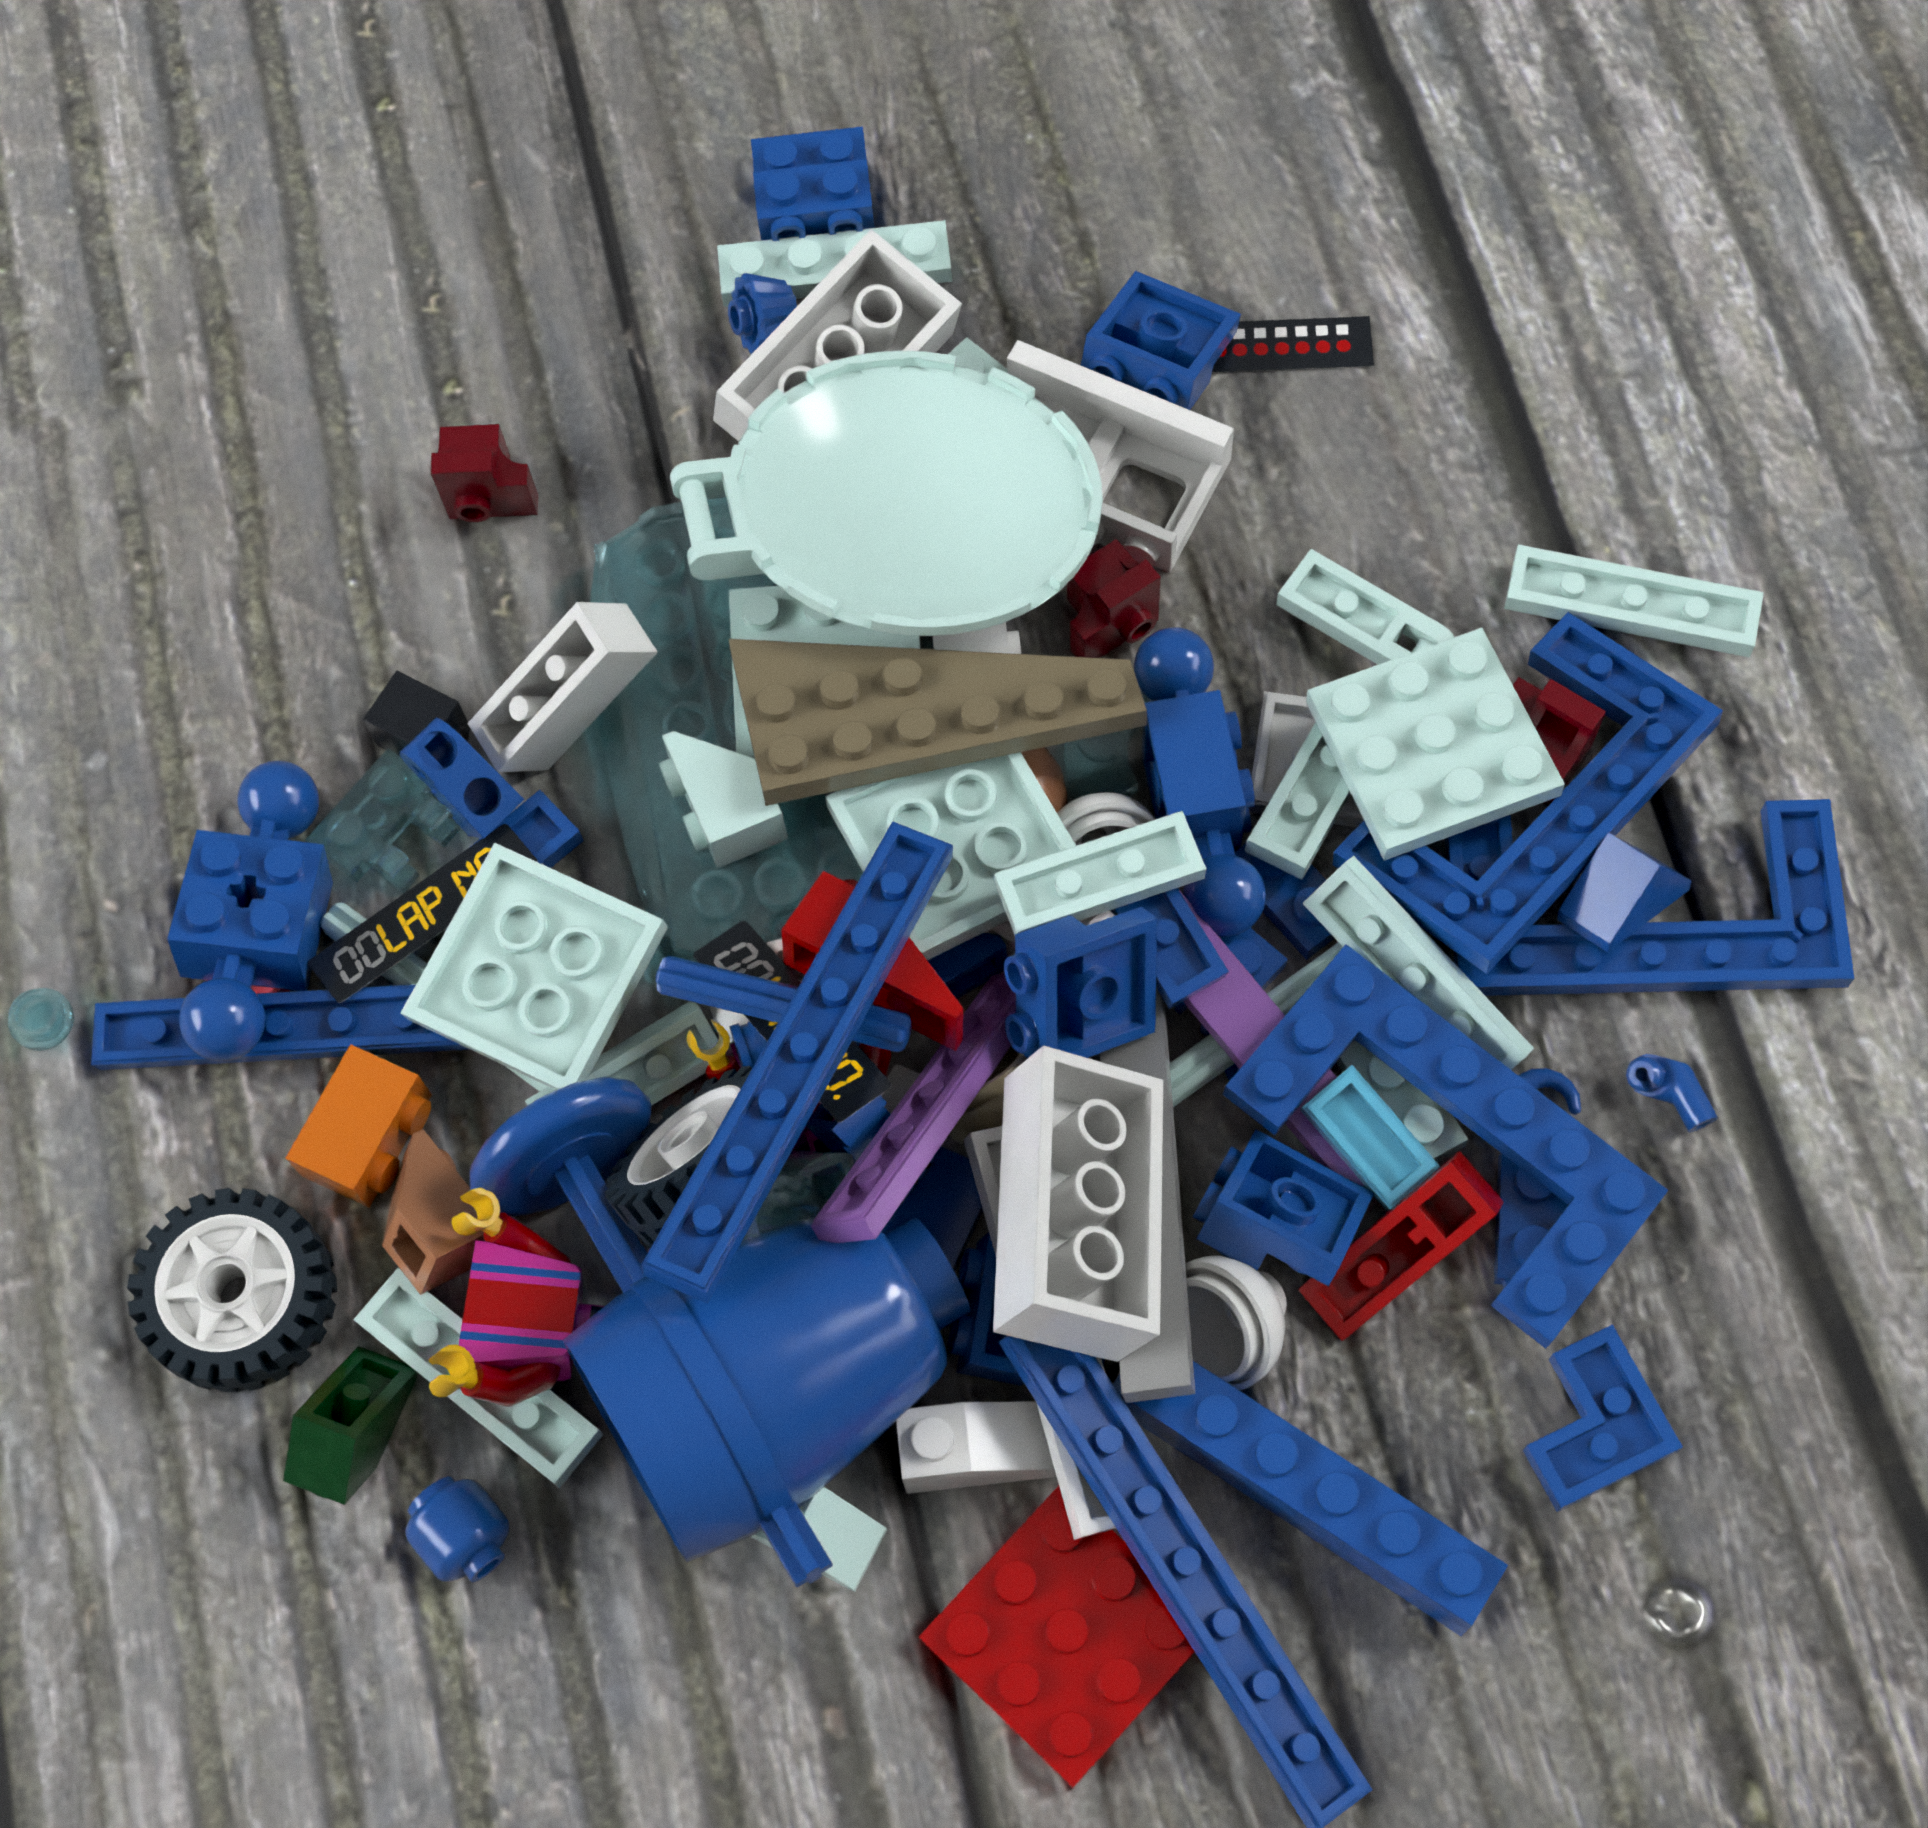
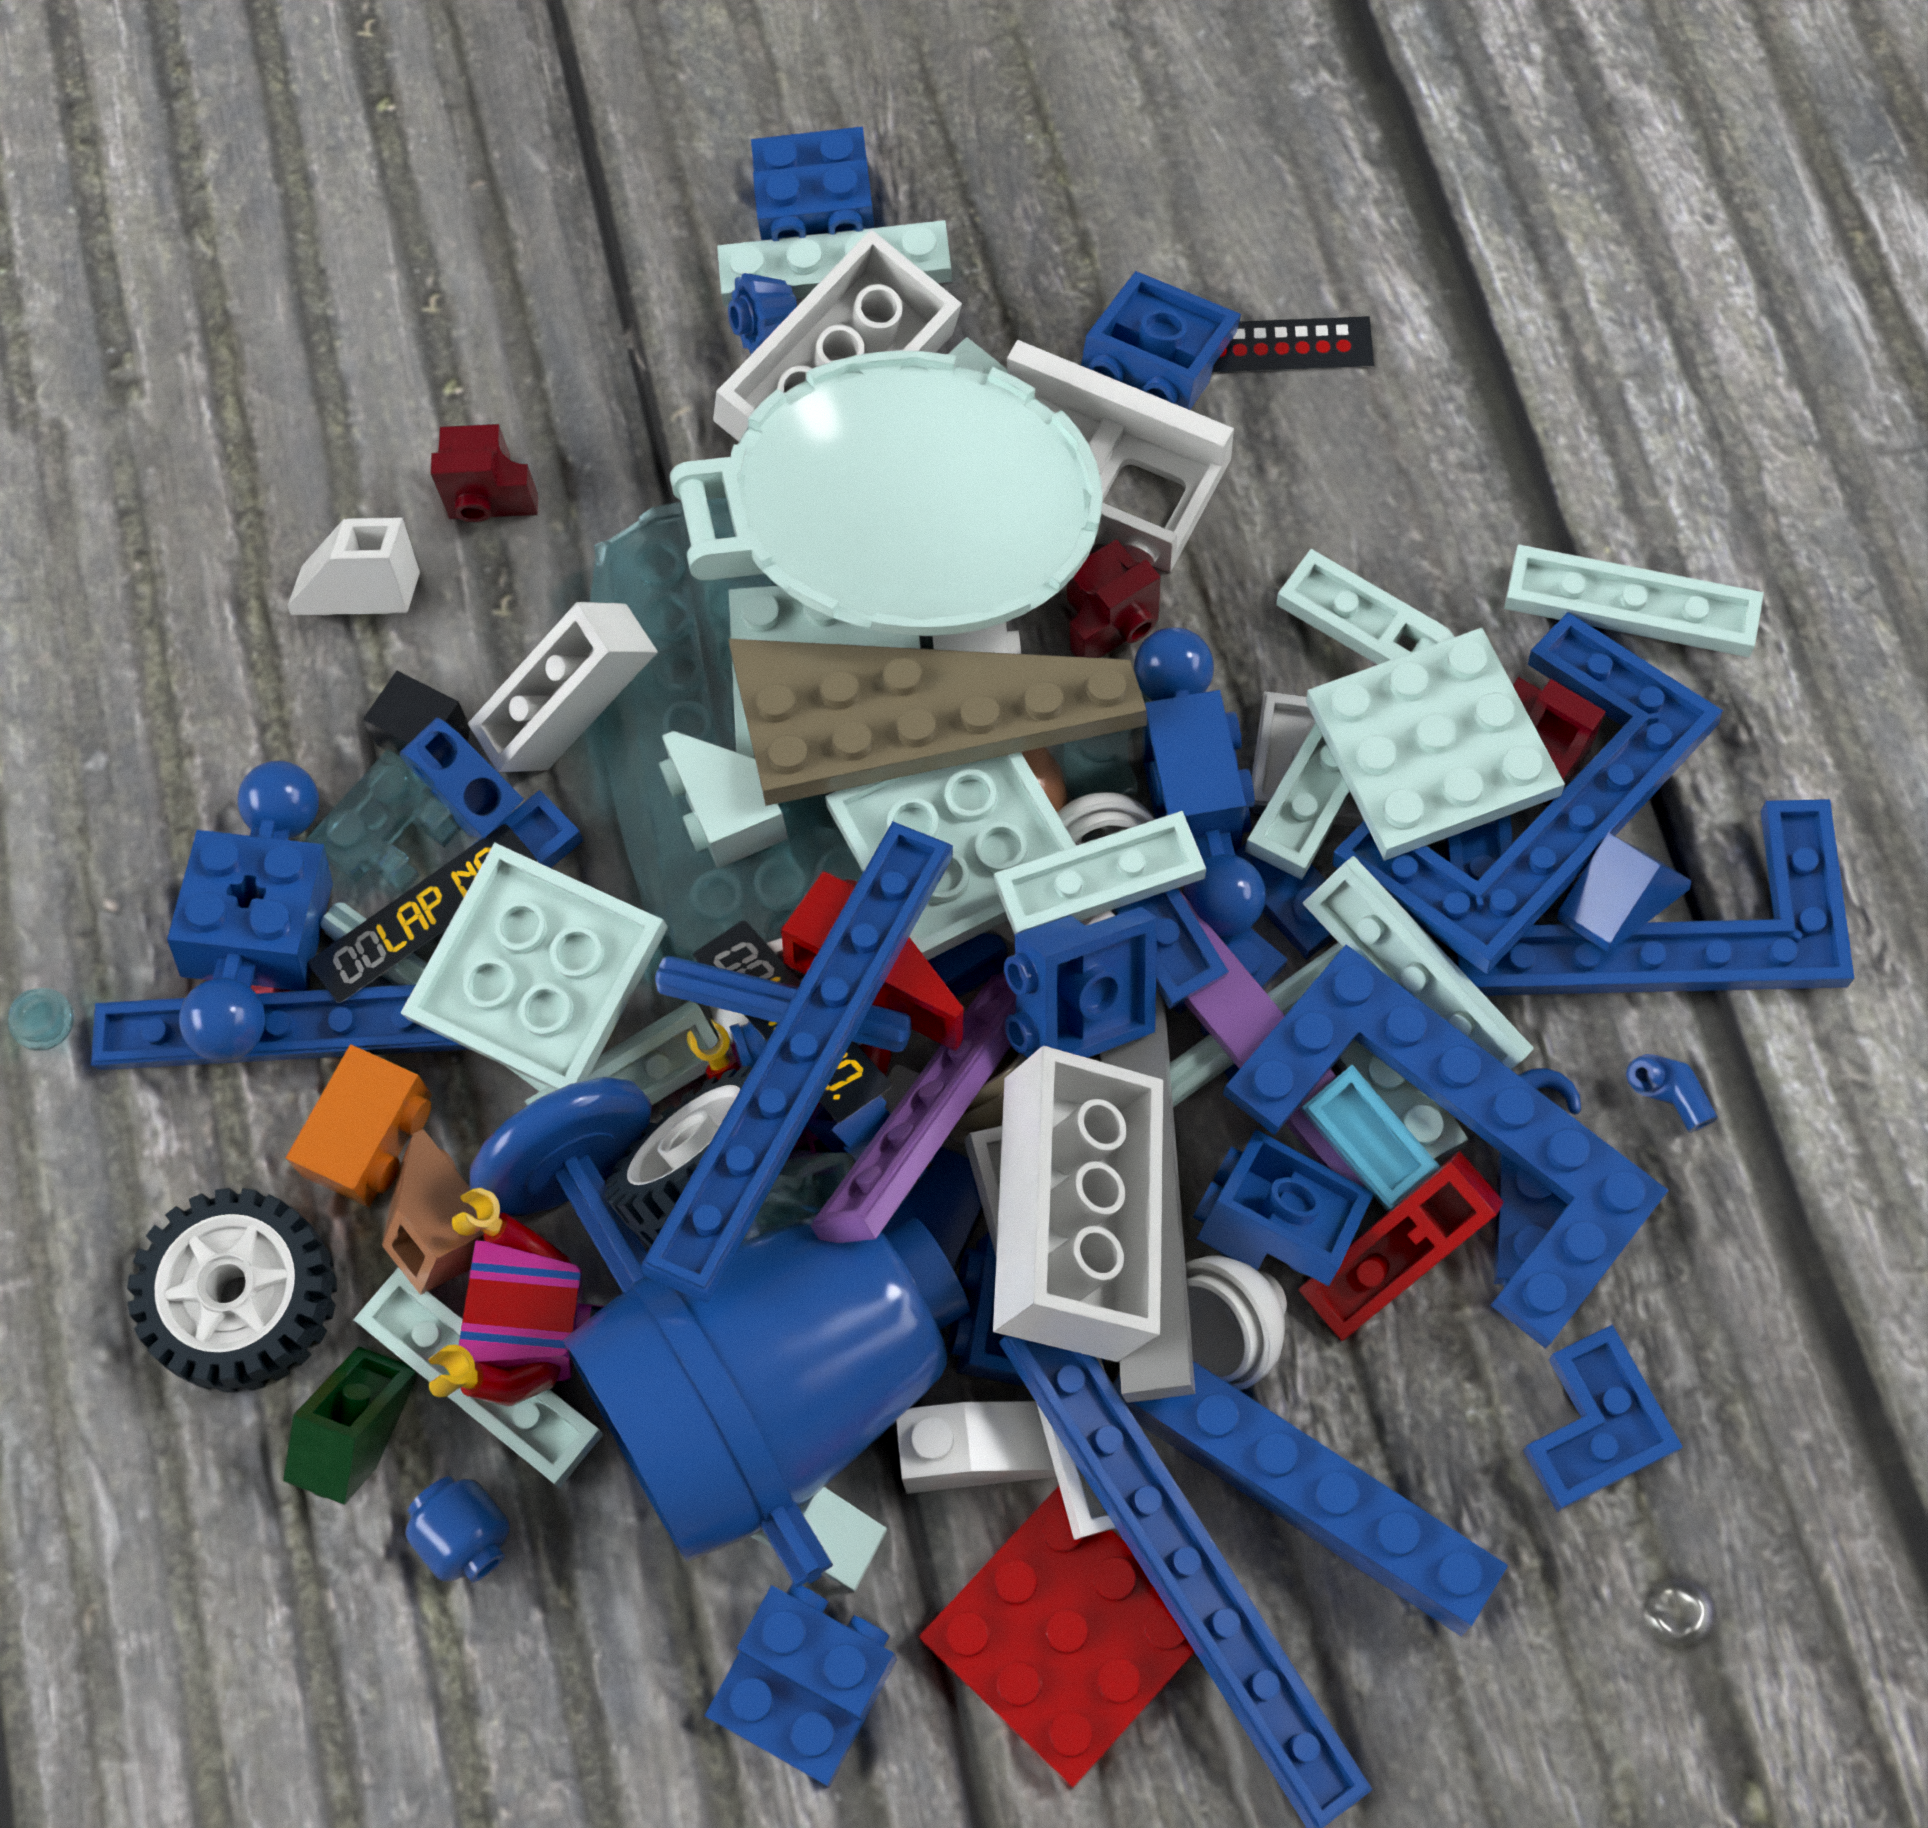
(358, 570): none -> white slope
(803, 1682): none -> blue plate

